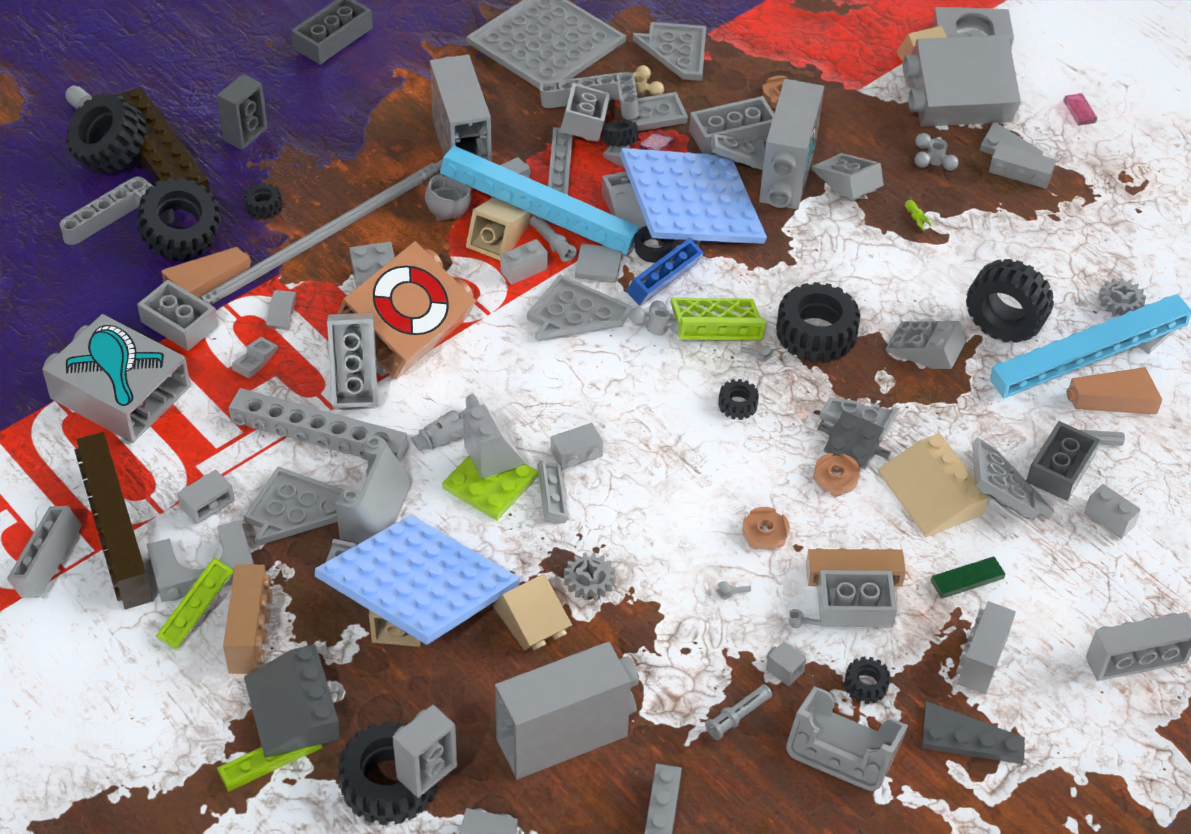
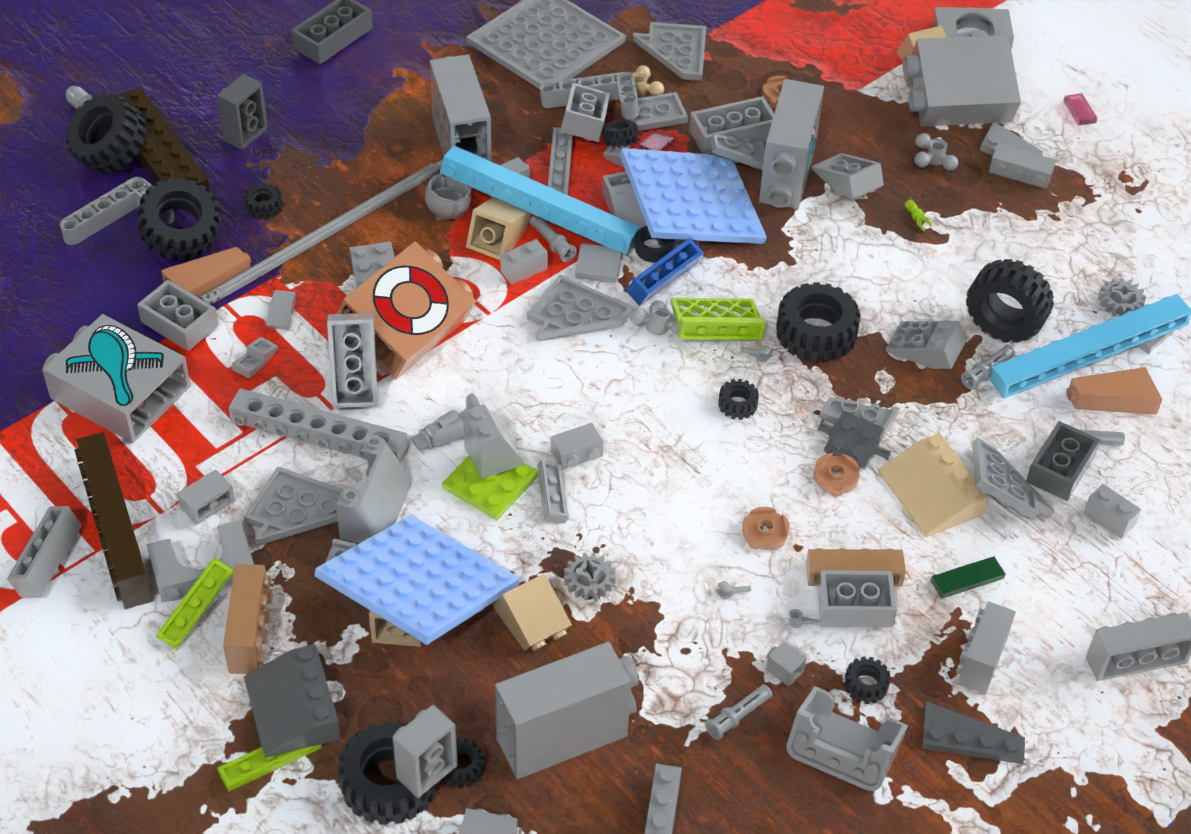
(471, 773): none -> black tyre
(1004, 354): none -> light grey pin

